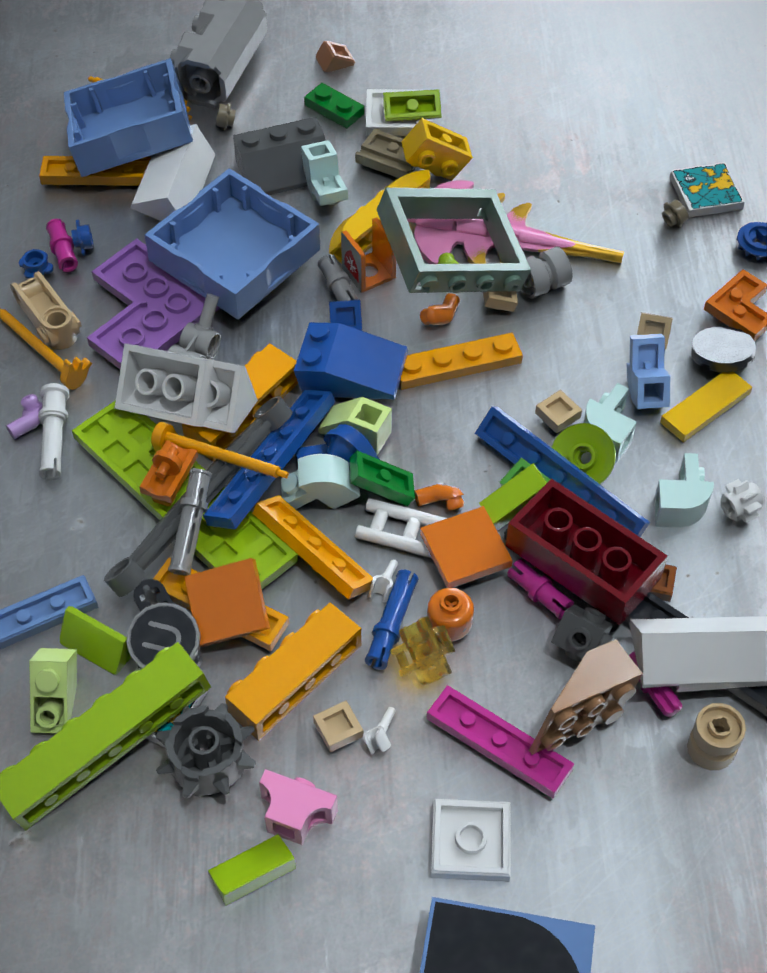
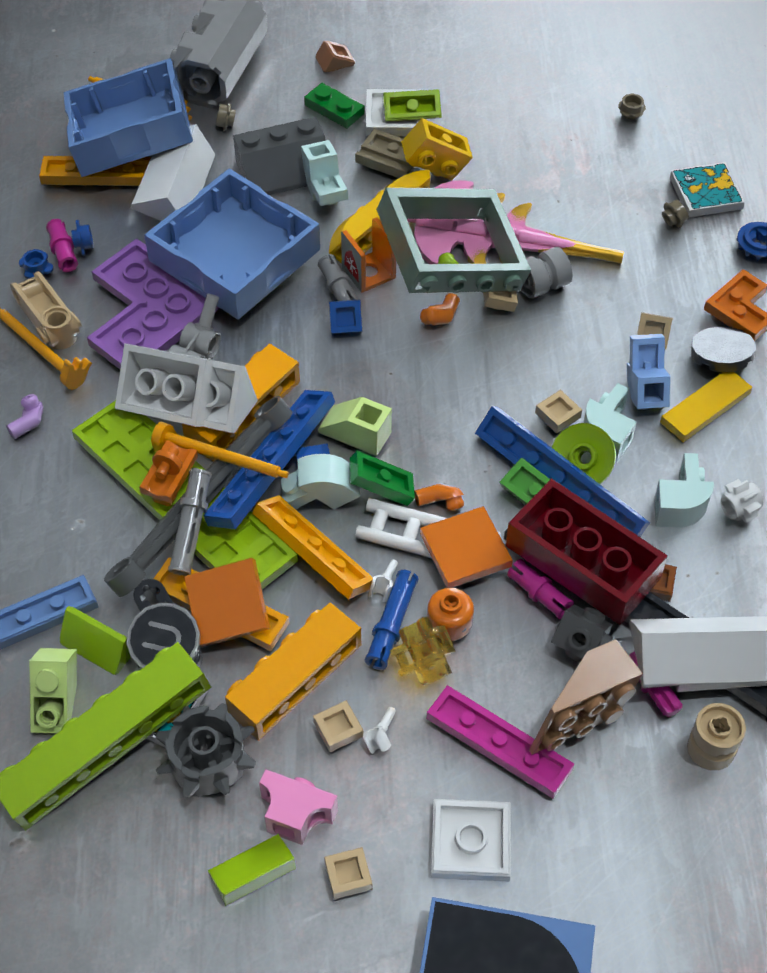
(53, 418): white pin -> none
(346, 440): blue piece -> none
(348, 873): none -> tan plate
(349, 362): blue slope -> none
(460, 360): light orange plate -> none
(513, 496): lime slope -> none
(632, 106): none -> dark tan plate

